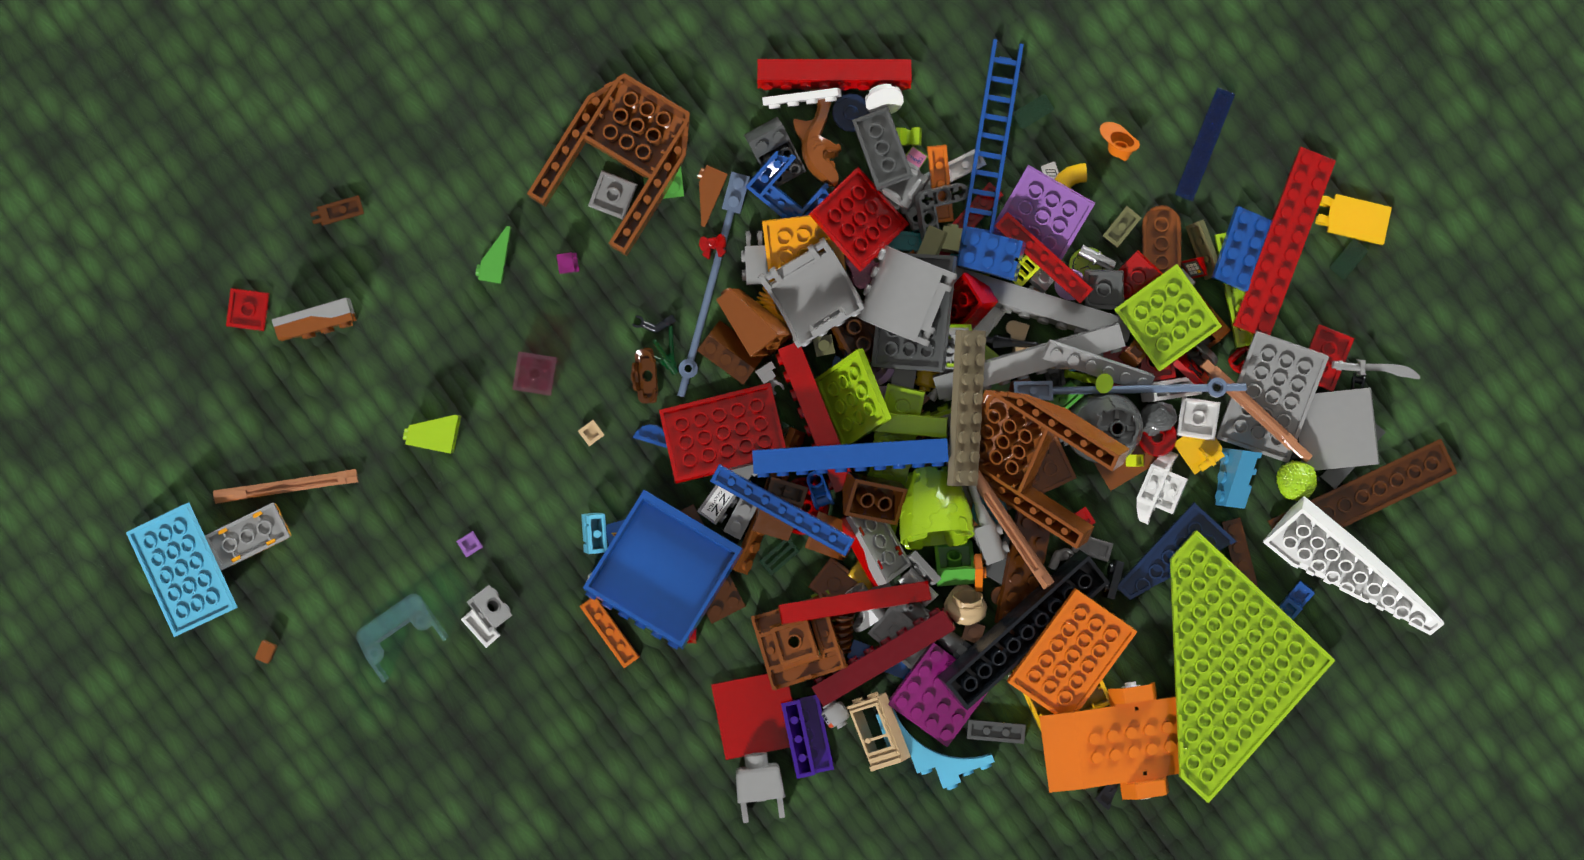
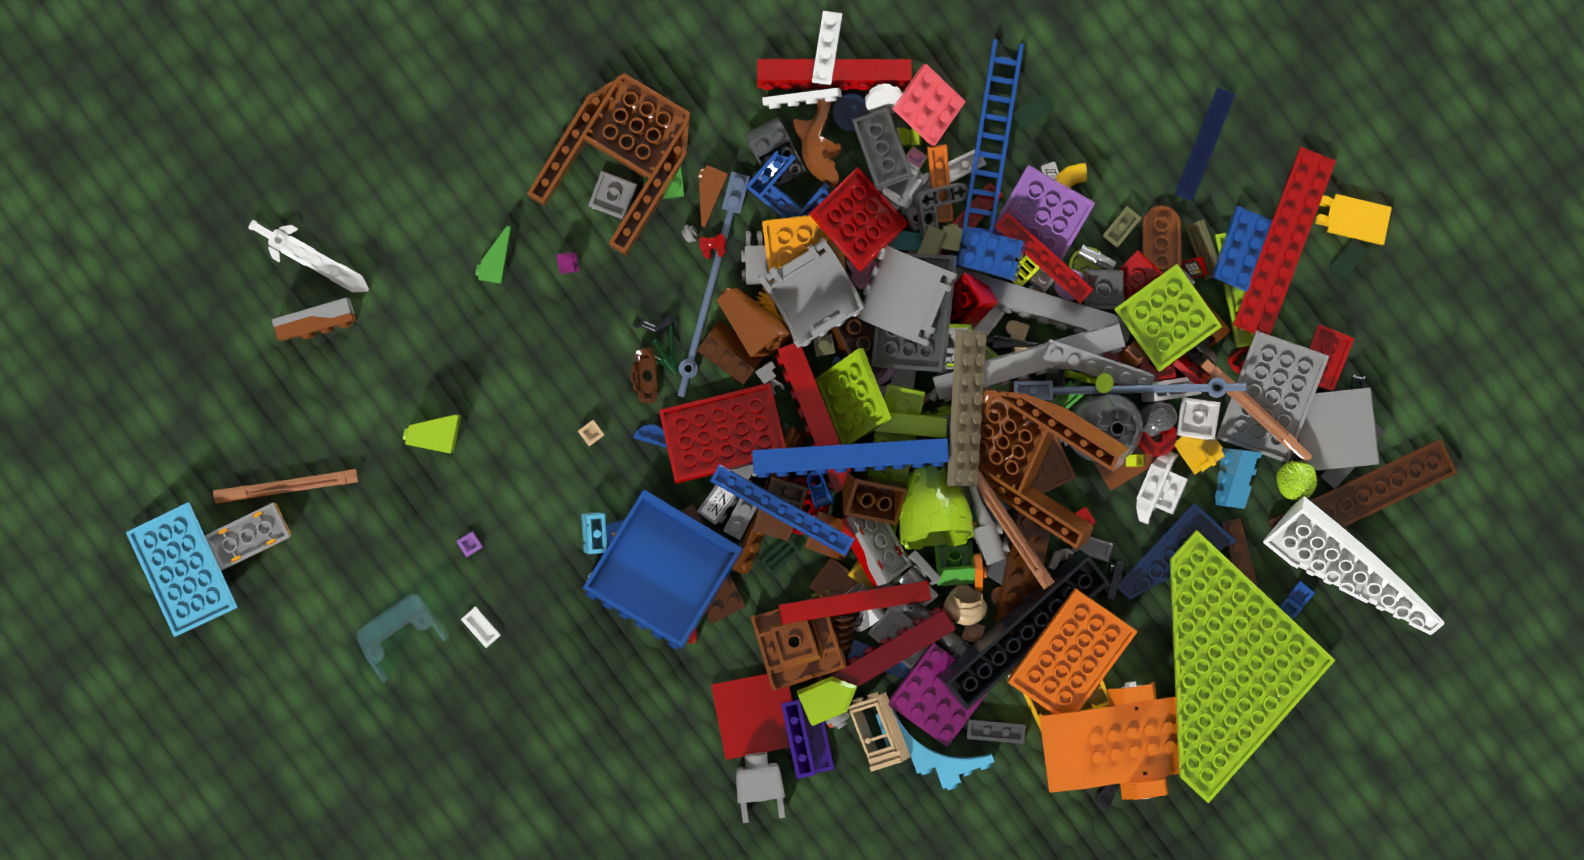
(247, 309): red tile -> none
(266, 651): dark orange slope -> none
(308, 256): none -> white sword
(338, 211): reddish brown hinge -> none
(479, 605): light grey brick -> none
(535, 373): clear pink brick -> none
(609, 631): orange tile -> none
(689, 233): none -> light grey plate
(826, 699): none -> lime tile
(827, 48): none -> white plate
(925, 380): yellow head -> none
(928, 104): none -> coral plate
(1119, 140): orange piece -> none
(1361, 367): light grey sword -> none

